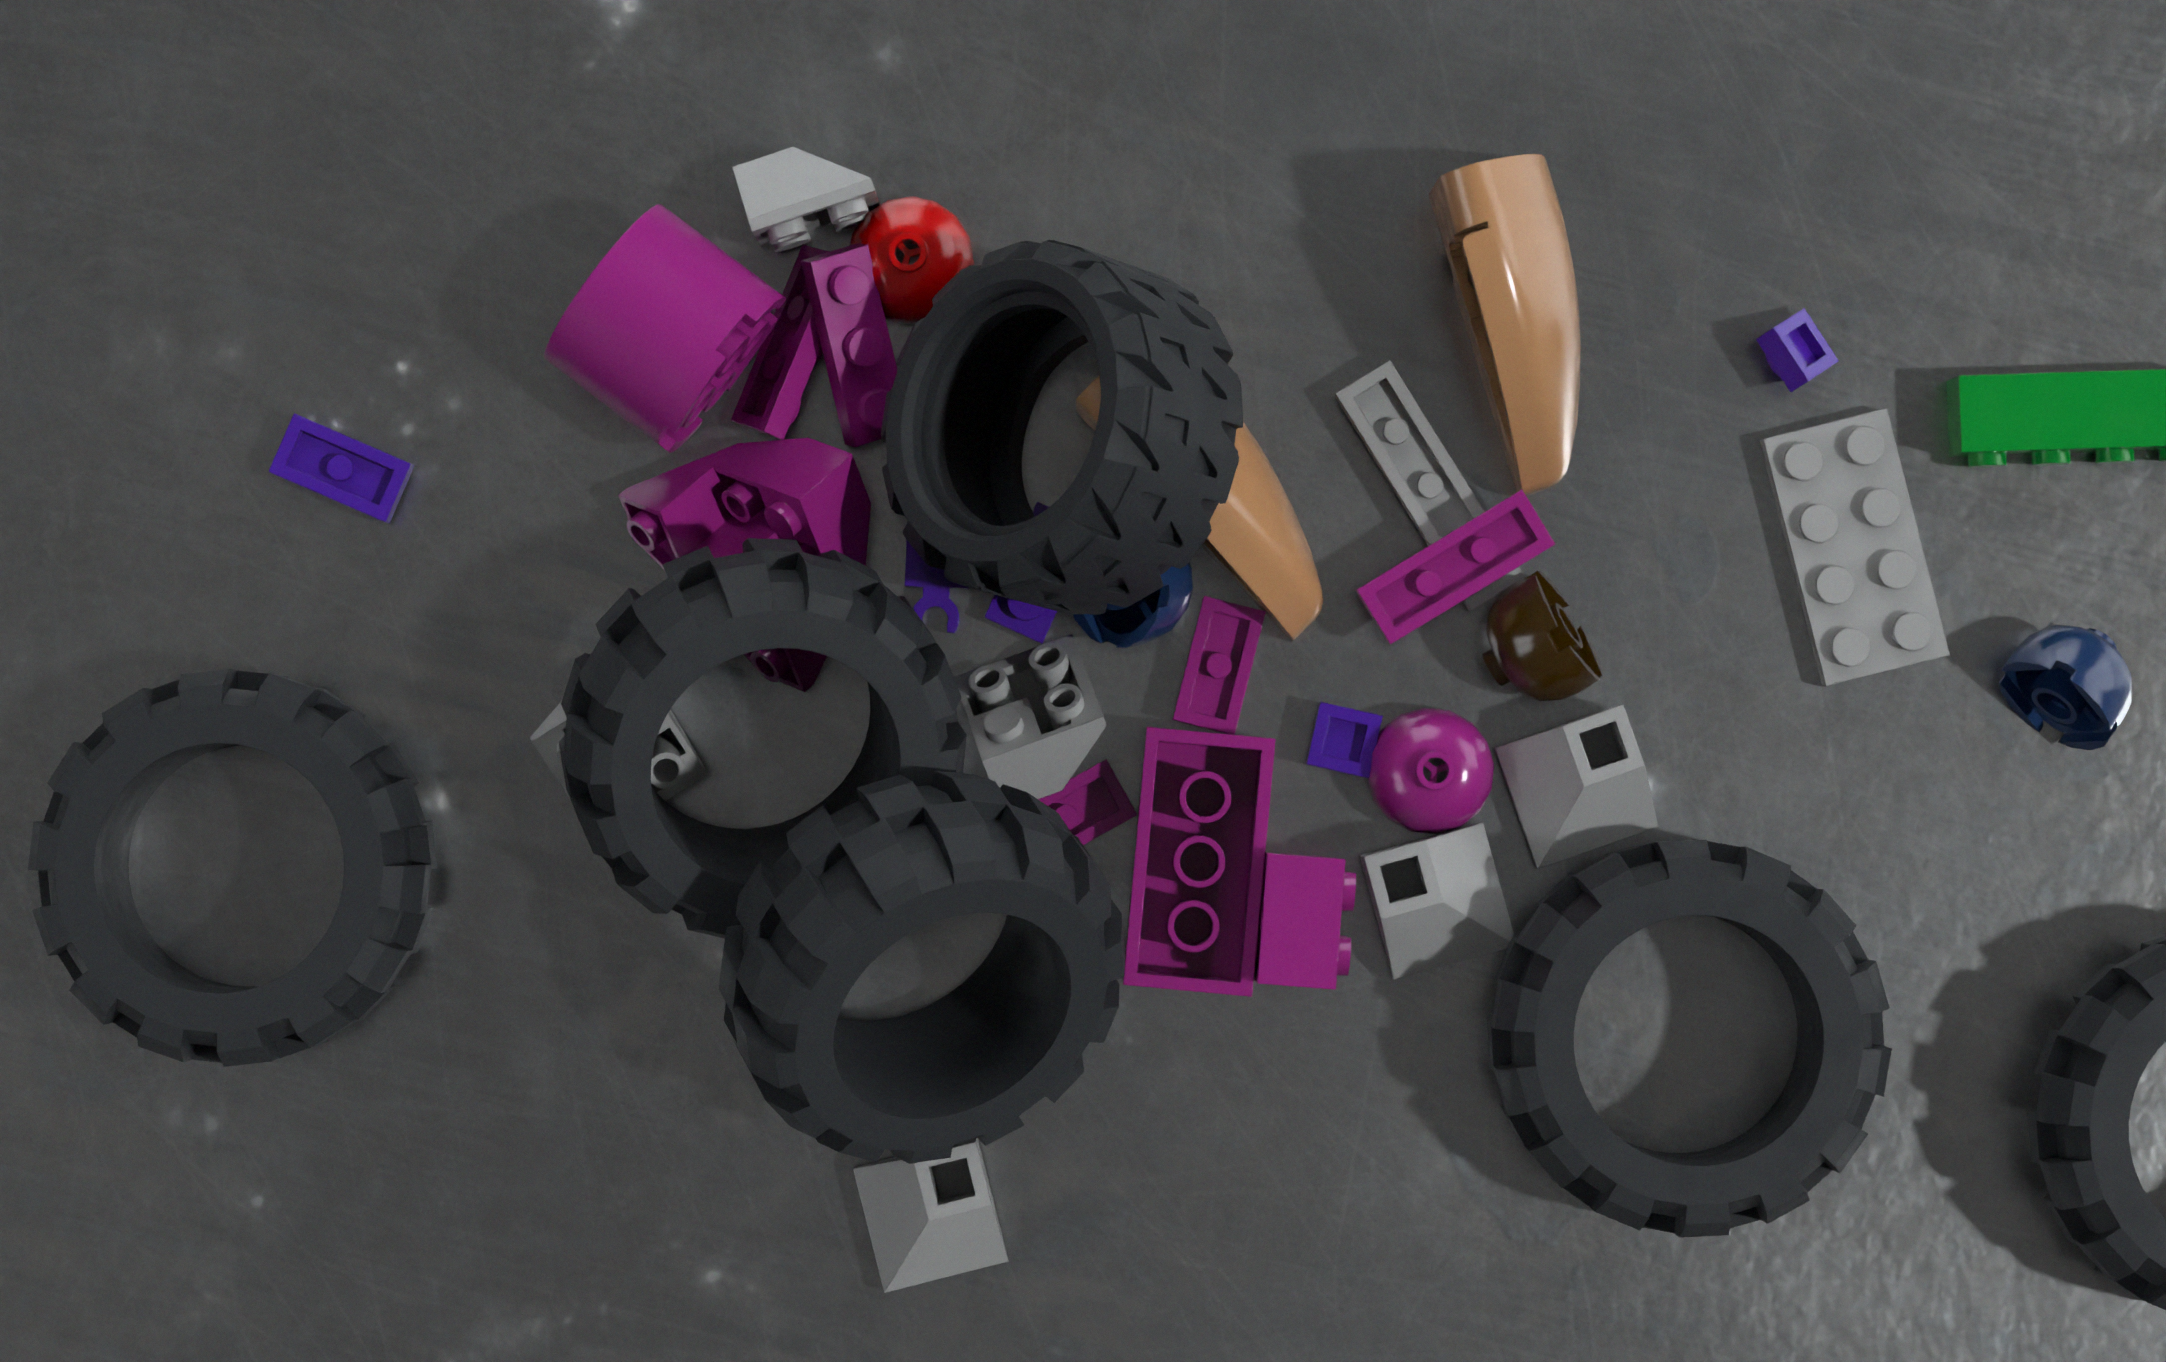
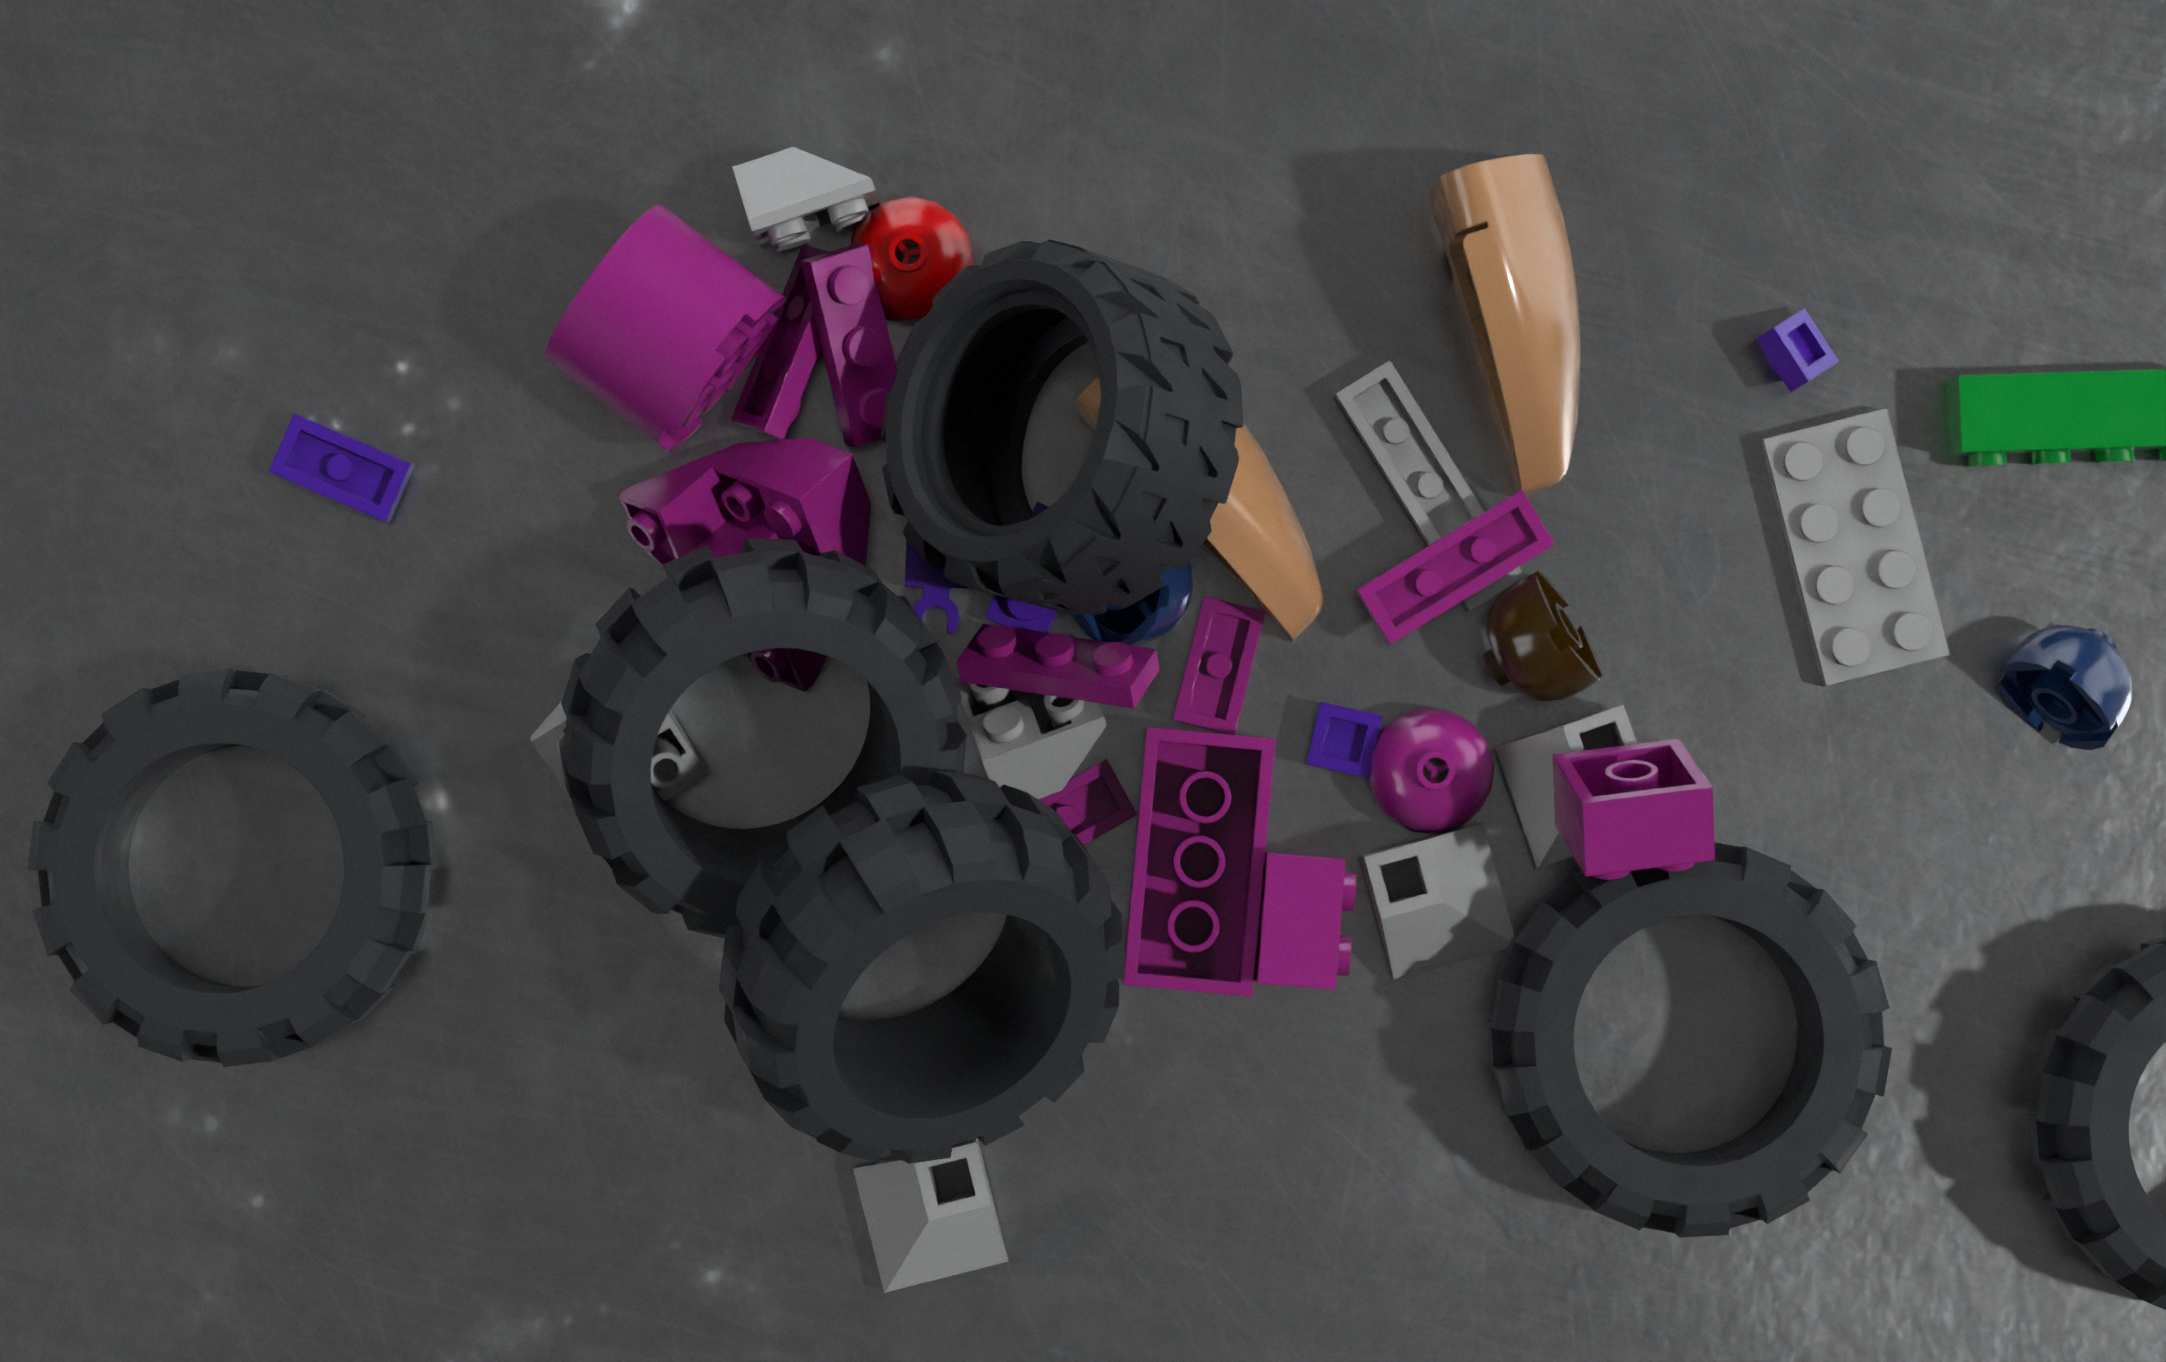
(1058, 665): none -> magenta plate
(1633, 808): none -> magenta brick

